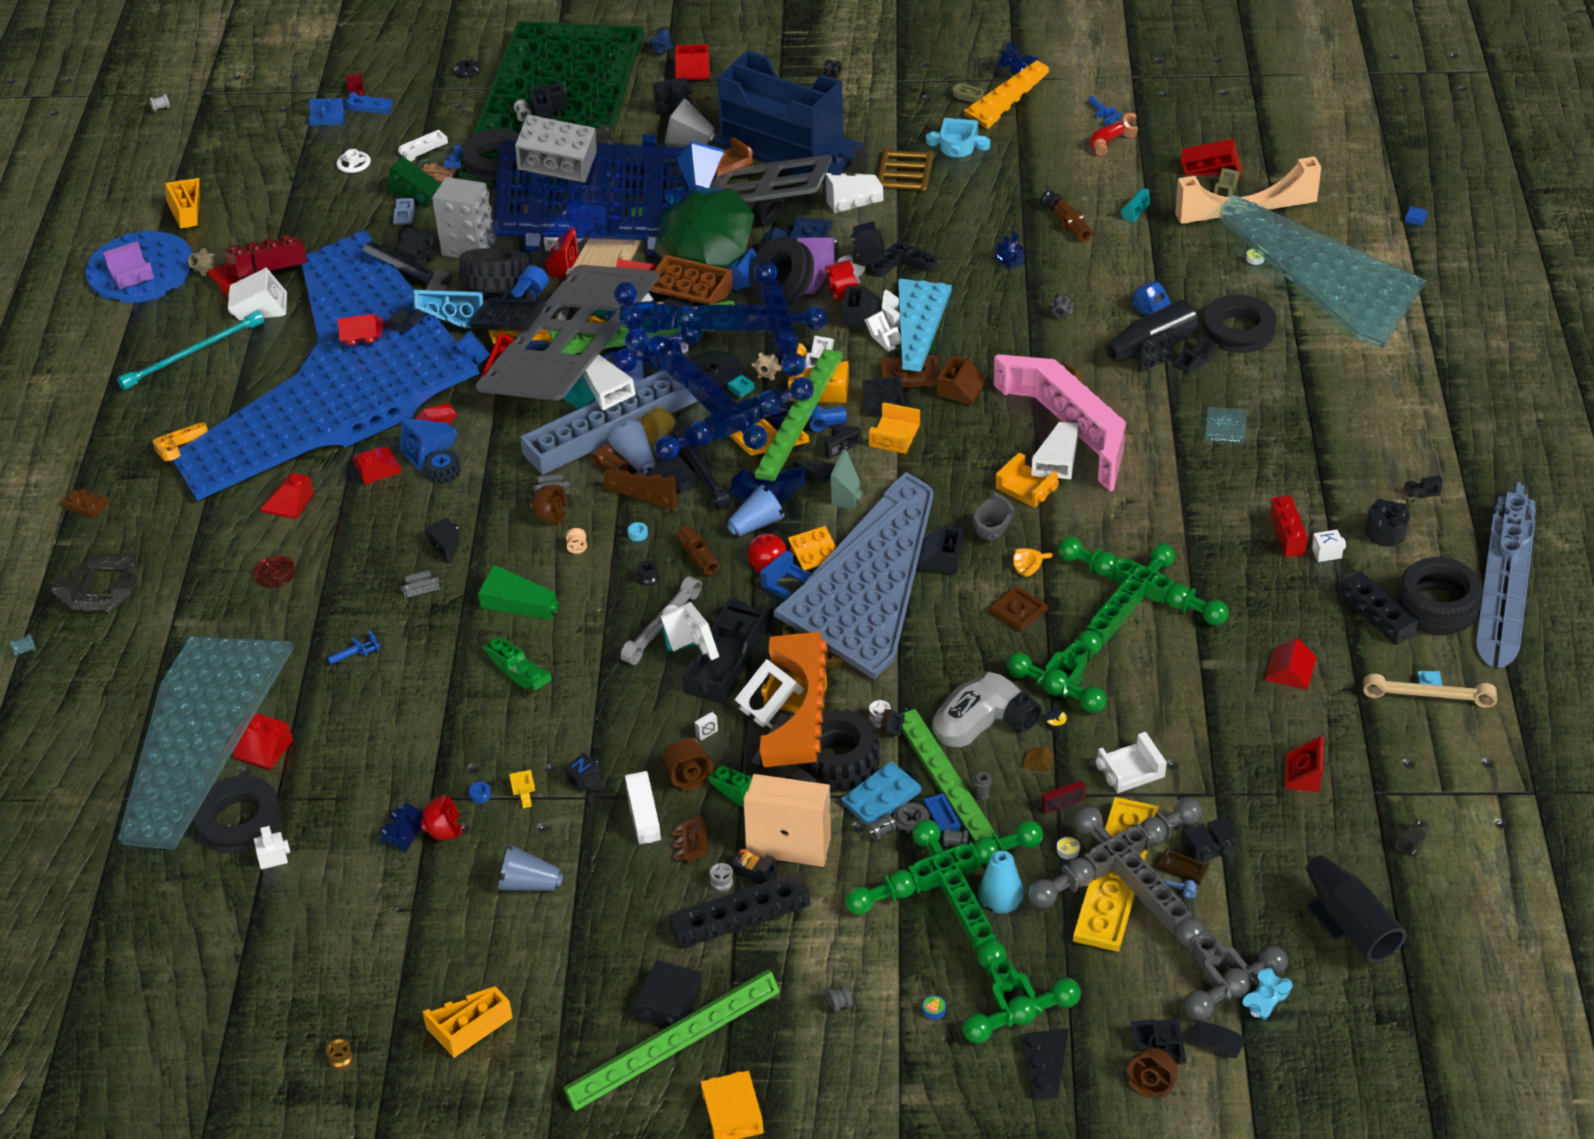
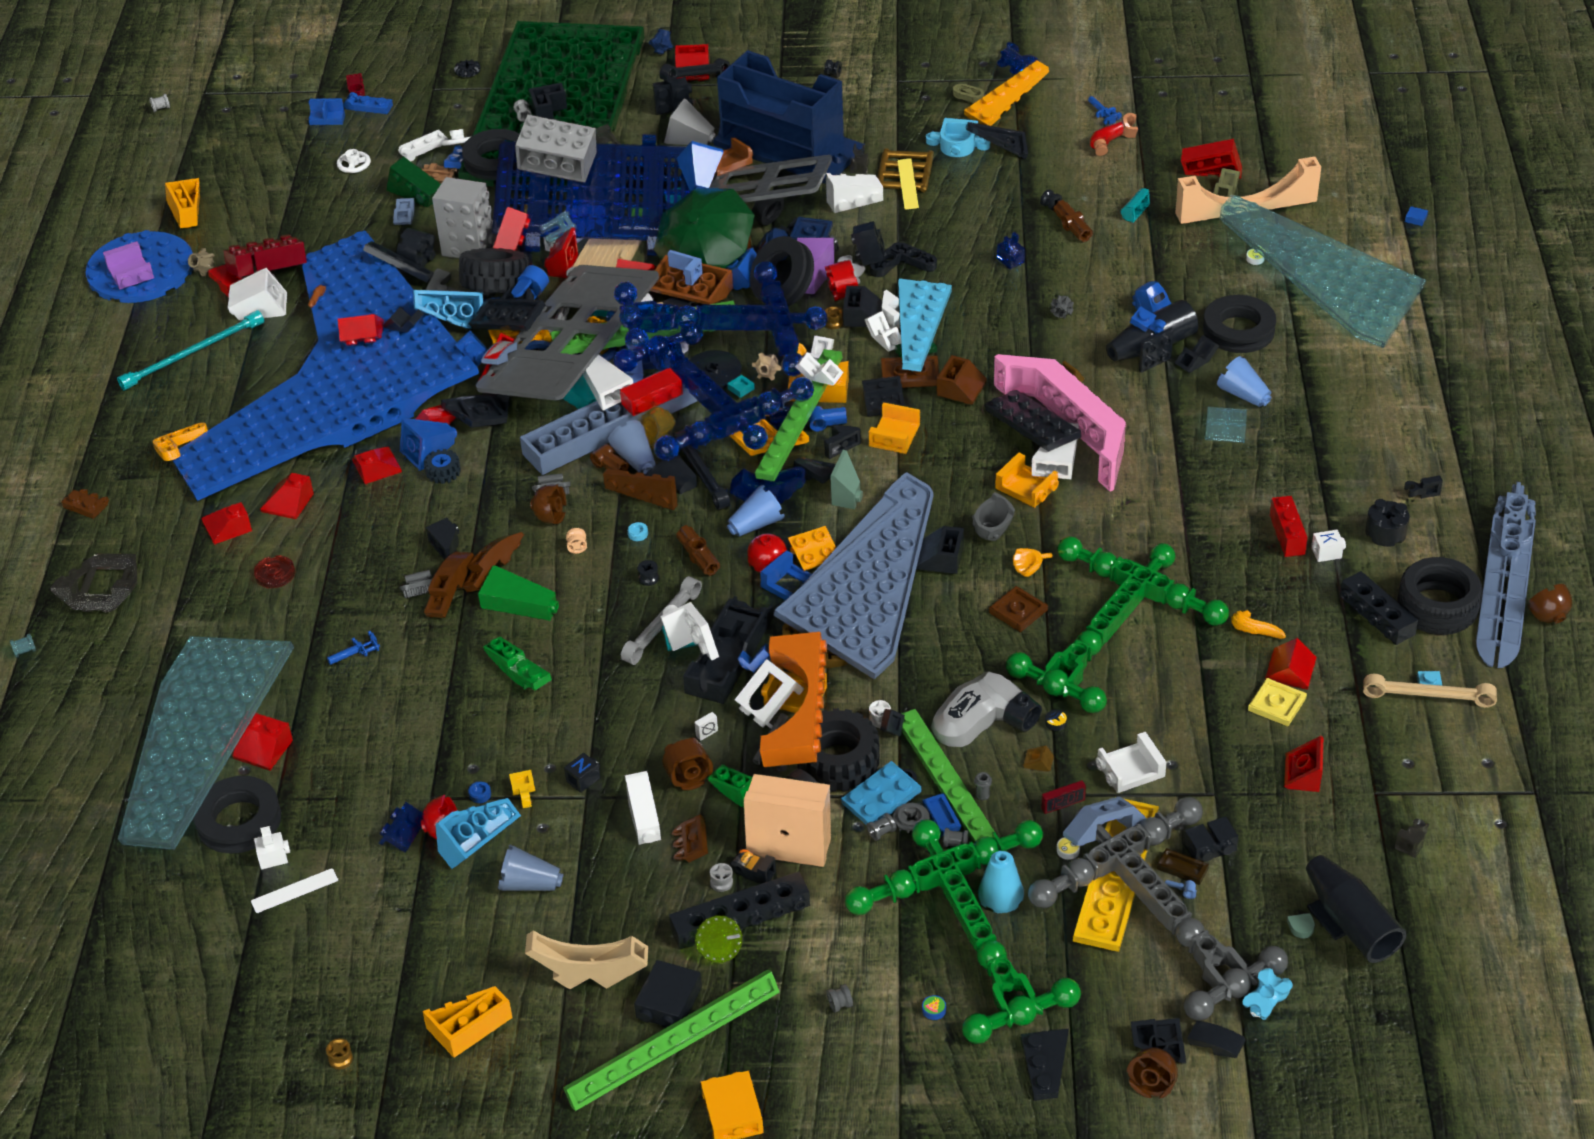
(227, 523): none -> red slope
(294, 890): none -> white sticker
(319, 291): none -> dark orange piece
(445, 582): none -> reddish brown slope
(457, 138): none -> white piece
(469, 829): none -> dark azure wedge
(479, 409): none -> black wing
(496, 554): none -> reddish brown slope
(498, 352): none -> slope
(512, 229): none -> brick
(557, 222): none -> clear light blue piece
(577, 963): none -> tan arch
(651, 391): none -> red brick
(670, 73): none -> black piece
(691, 265): none -> medium blue bracket
(718, 939): none -> clear neon green tile
(752, 664): none -> blue bracket
(826, 373): none -> white slope
(834, 317): none -> pearl gold wheel
(908, 184): none -> light yellow sticker
(1006, 138): none -> black wing
(1032, 420): none -> black plate
(1084, 825): none -> sand blue slope
(1146, 320): none -> blue plate
(1243, 622): none -> light orange piece
(1244, 383): none -> medium blue cone
(1277, 702): none -> light yellow tile
(1301, 925): none -> sand green tile
(1551, 605): none -> reddish brown cylinder

